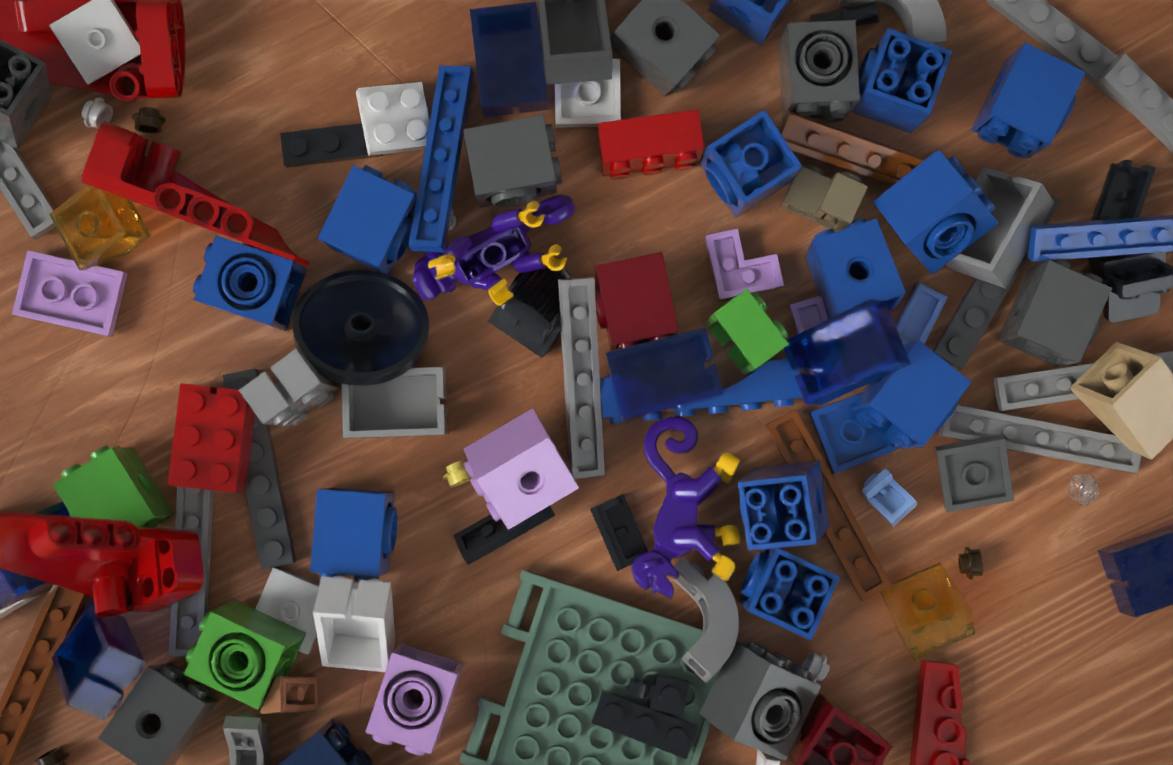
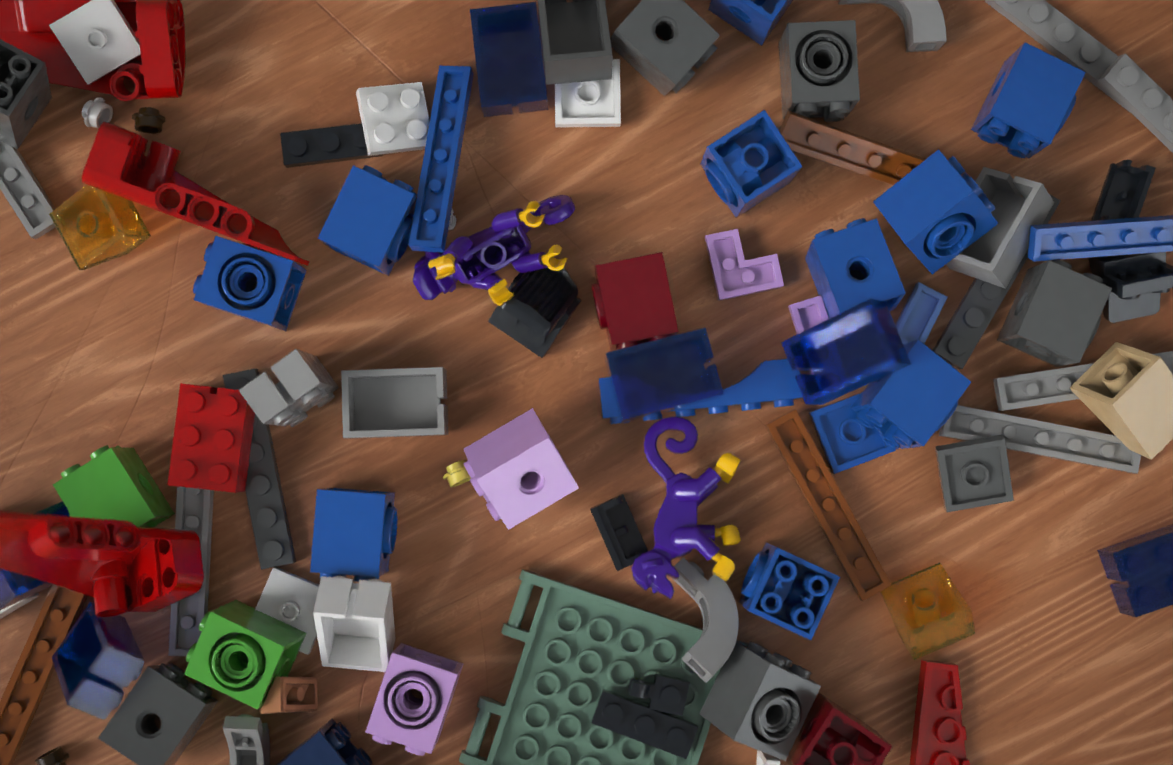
(63, 295): lavender plate -> none
(361, 327): black dish -> none
(489, 534): black plate -> none
(512, 161): dark grey brick -> none
(581, 376): light grey plate -> none
(650, 144): red piece -> none
(750, 329): bright green piece -> none
(783, 505): blue brick -> none
(817, 666): white plate -> none
(824, 200): dark tan brick -> none
(862, 14): black pin -> none
(888, 497): light blue bracket -> none
(900, 80): blue brick -> none
(970, 563): dark brown plate -> none
(1083, 489): clear plate -> none

